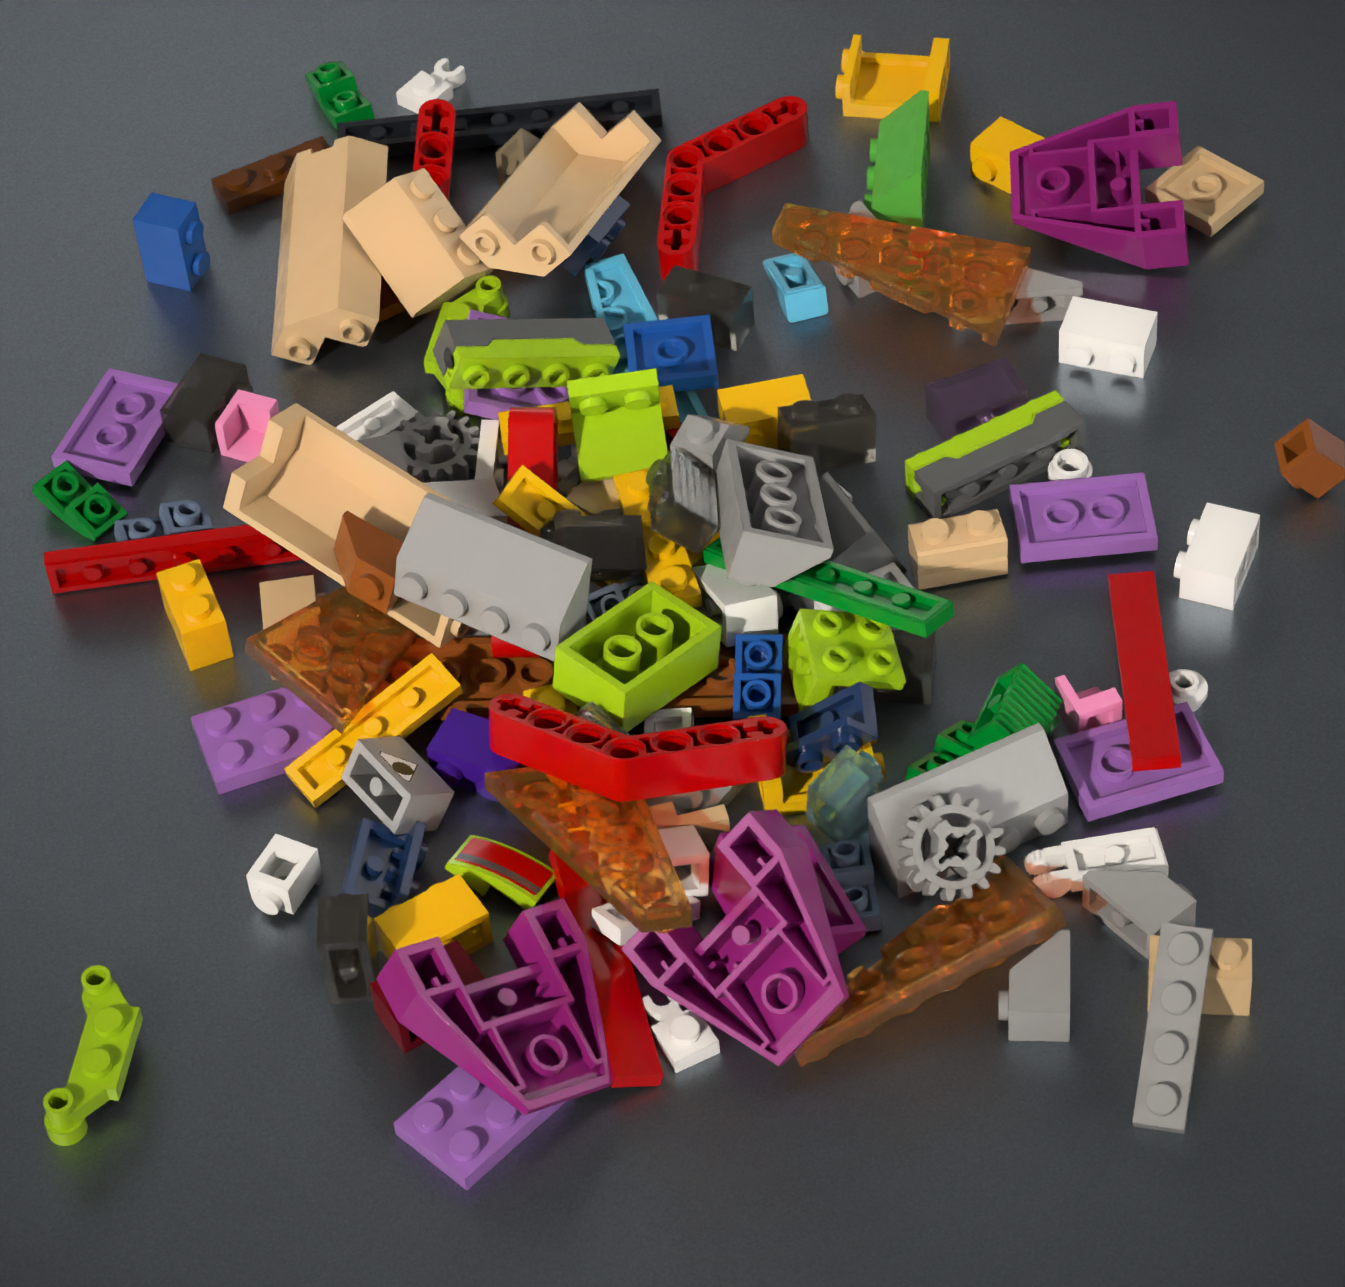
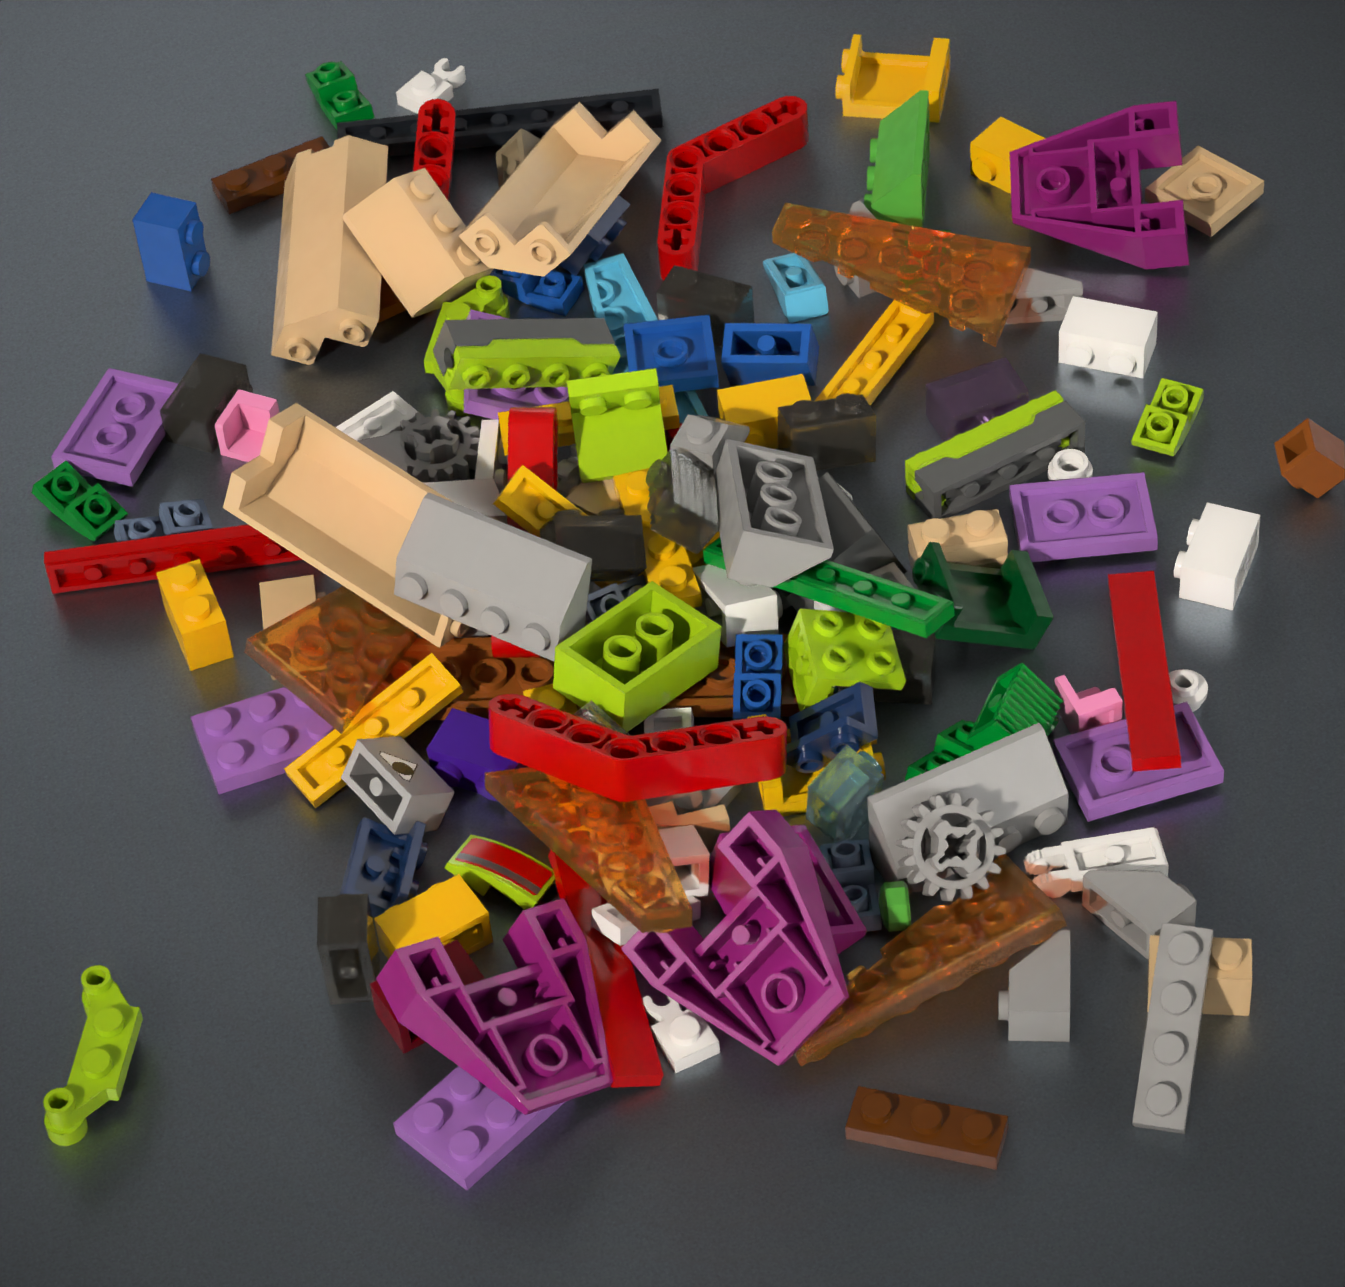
(284, 875): white brick -> none
(367, 561): dark orange slope -> none
(550, 293): none -> blue slope
(769, 352): none -> blue brick
(880, 353): none -> yellow plate
(894, 906): none -> bright green tile
(927, 1127): none -> reddish brown plate
(989, 603): none -> dark green panel
(1168, 417): none -> lime slope

